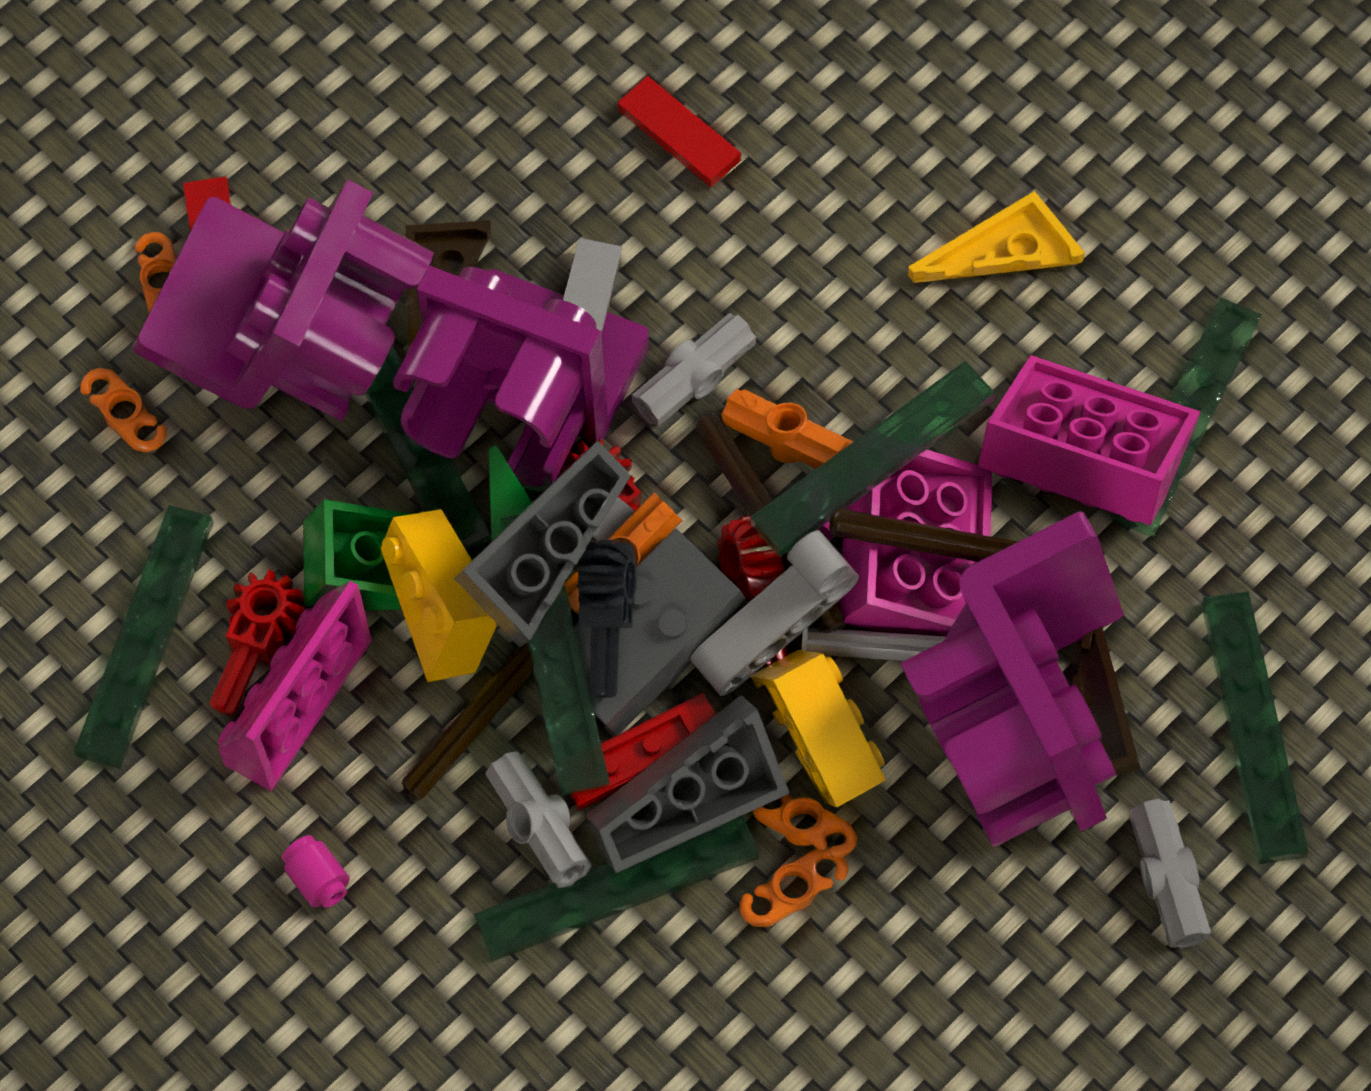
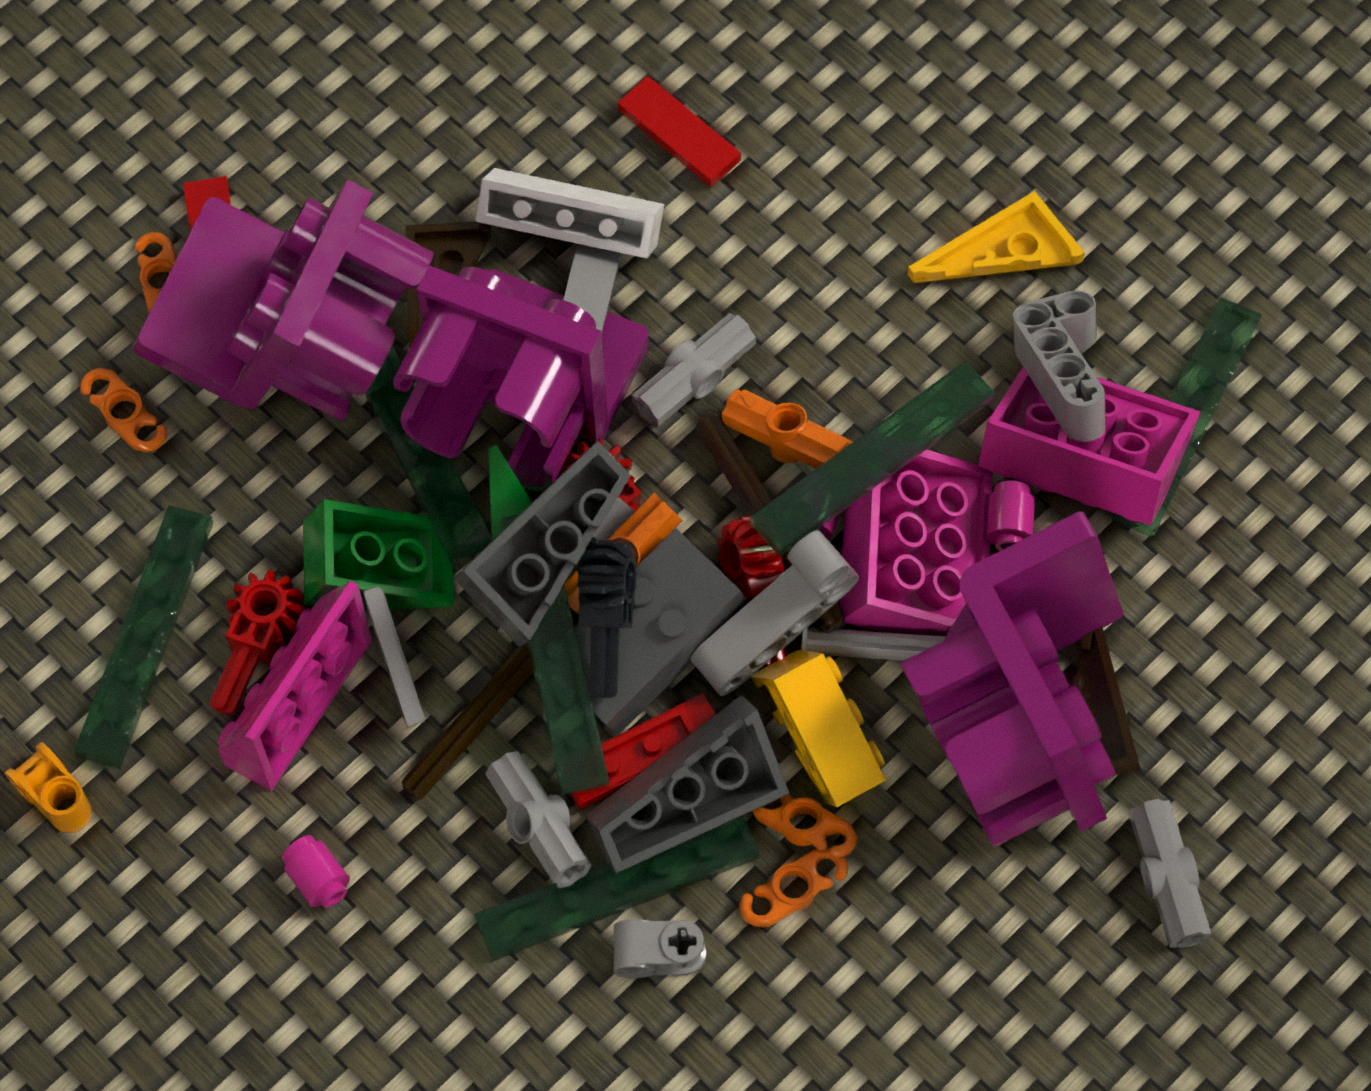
(46, 784): none -> light orange piece
(393, 656): none -> light grey tile
(441, 616): yellow wedge -> none
(569, 212): none -> white brick
(651, 948): none -> light grey piece
(915, 536): dark brown axle -> none
(1010, 514): none -> dark pink brick
(1049, 345): none -> light grey beam
(1254, 728): clear green tile -> none

